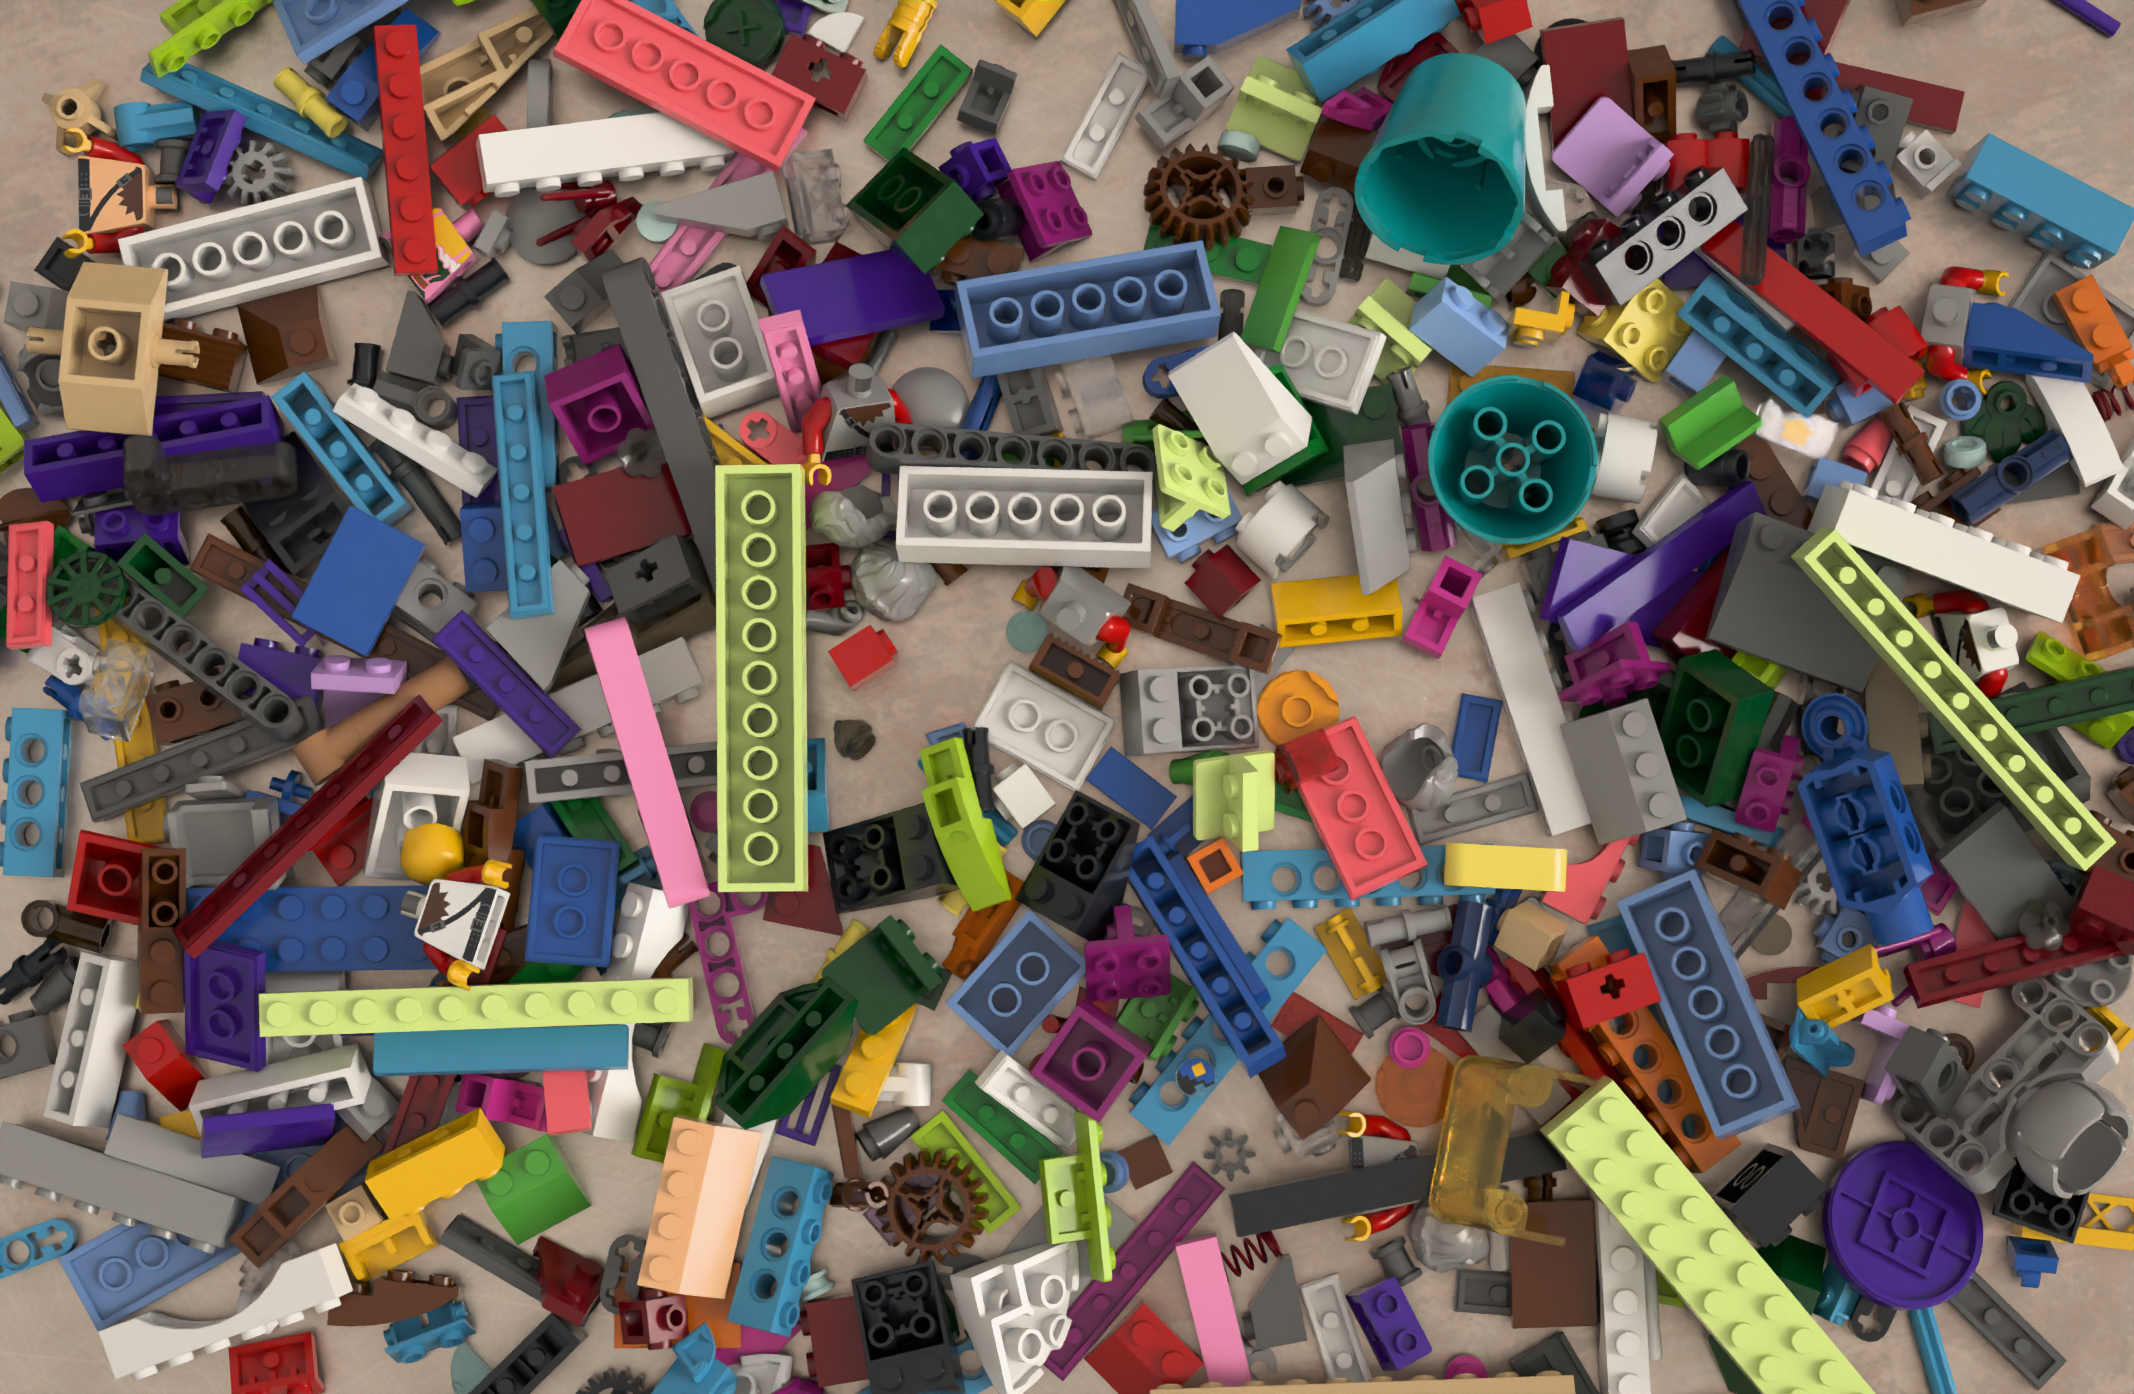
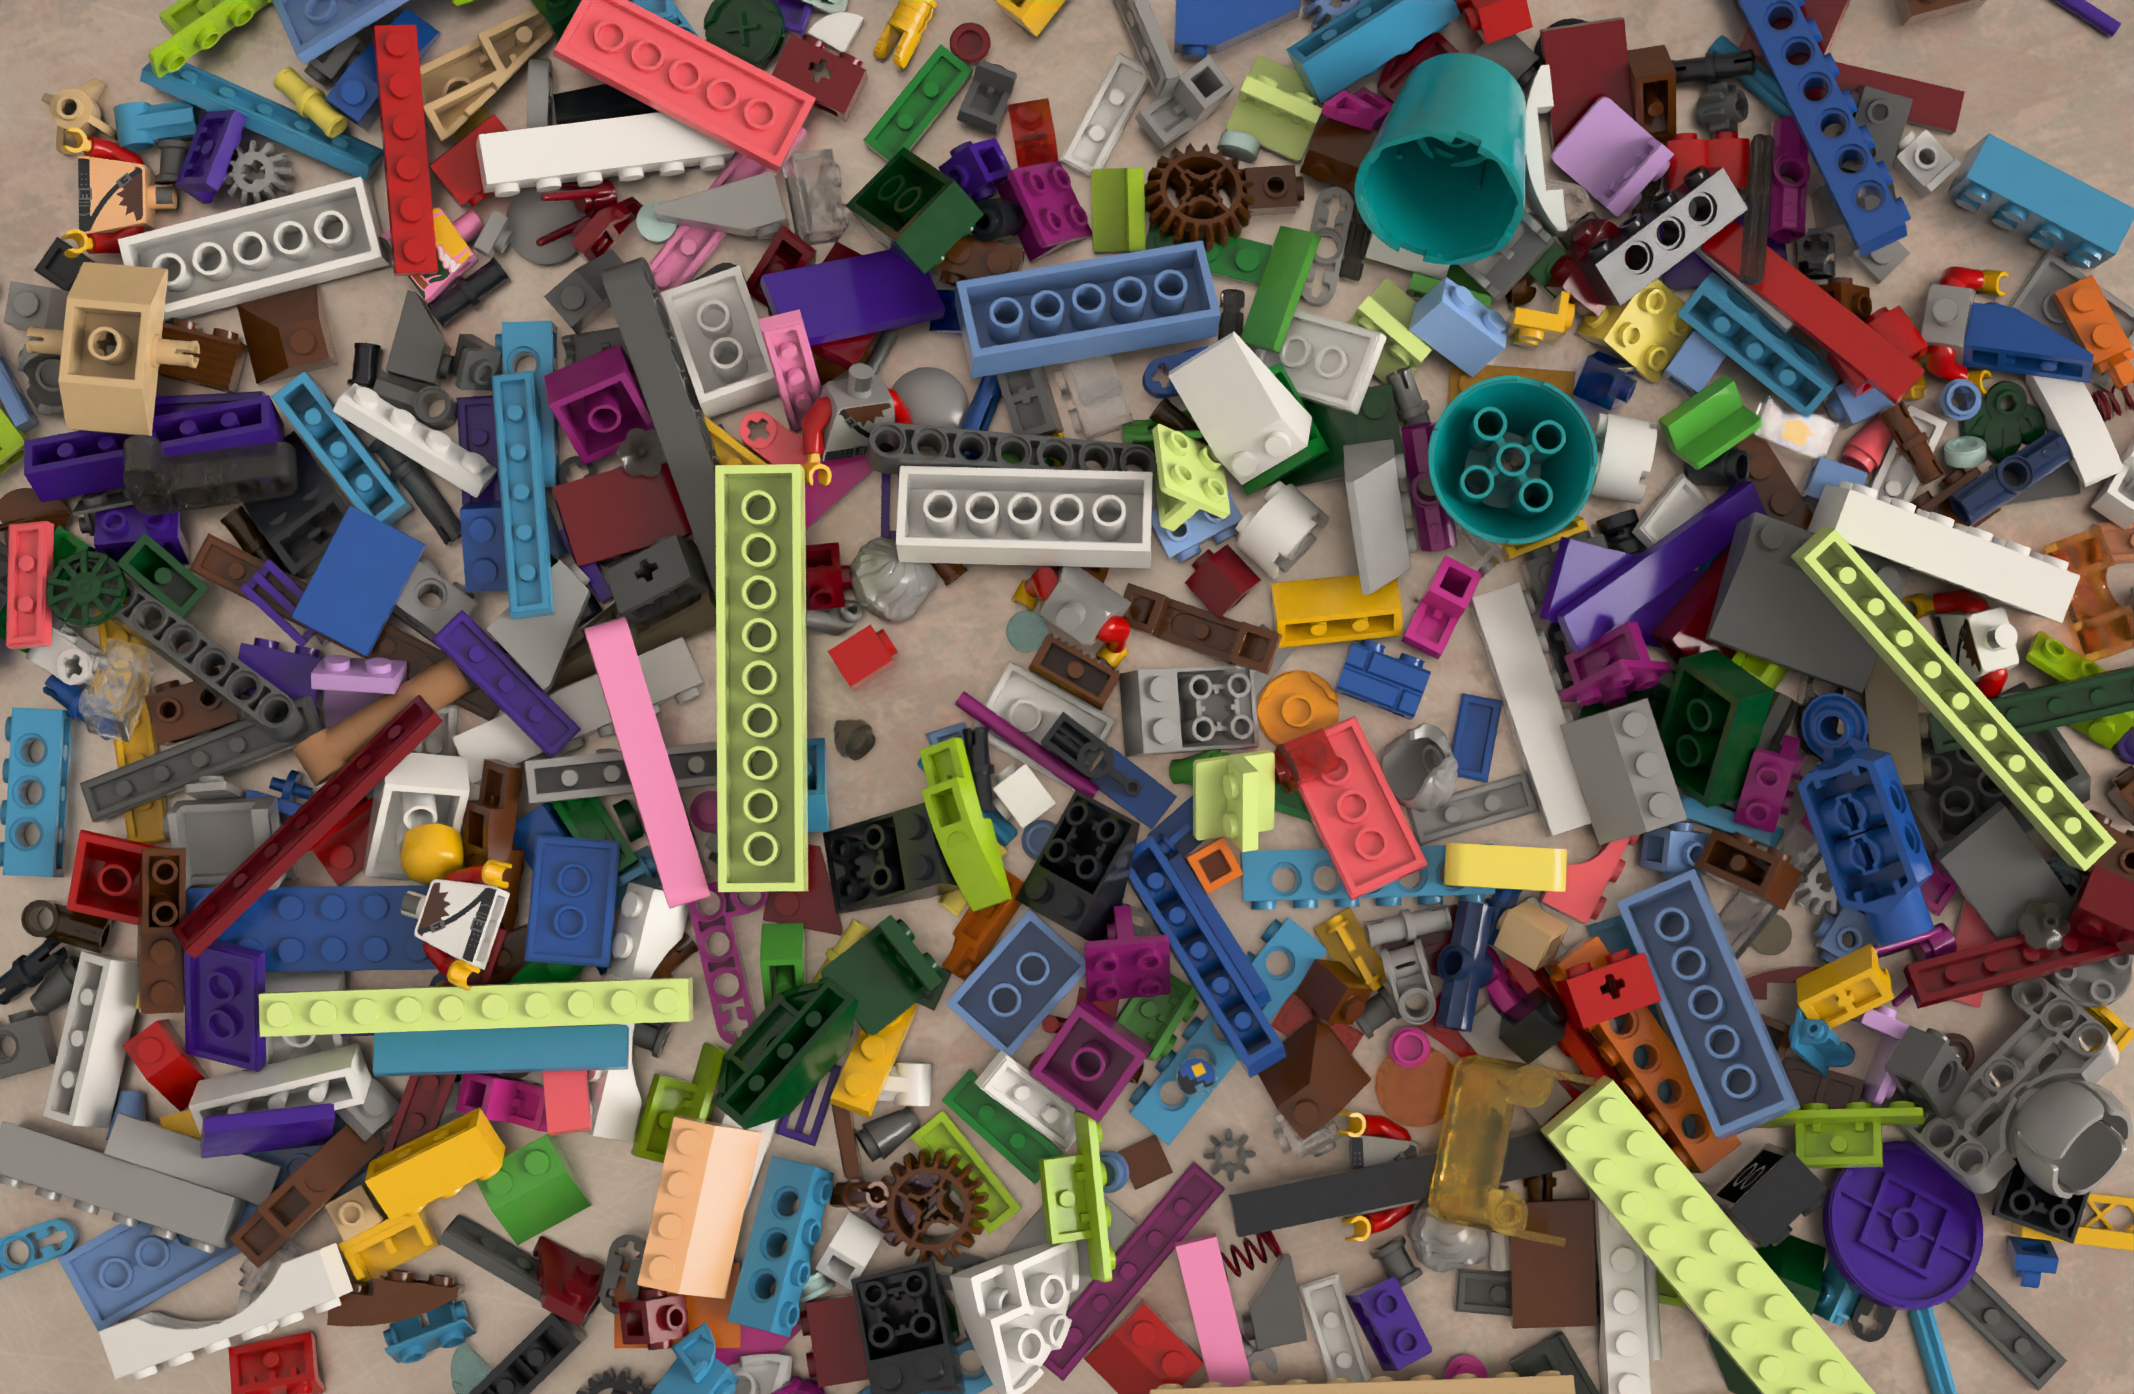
(596, 104): none -> black tile
(628, 820): none -> dark green tile
(782, 958): none -> bright green slope
(850, 1250): none -> white brick
(852, 516): light grey hair -> none
(970, 43): none -> dark red tile
(1026, 745): none -> magenta bar
(1033, 132): none -> clear red bracket
(1076, 757): none -> black piece
(1118, 209): none -> lime panel
(1333, 992): none -> reddish brown brick
(1382, 679): none -> blue brick
(1846, 1135): none -> lime bracket

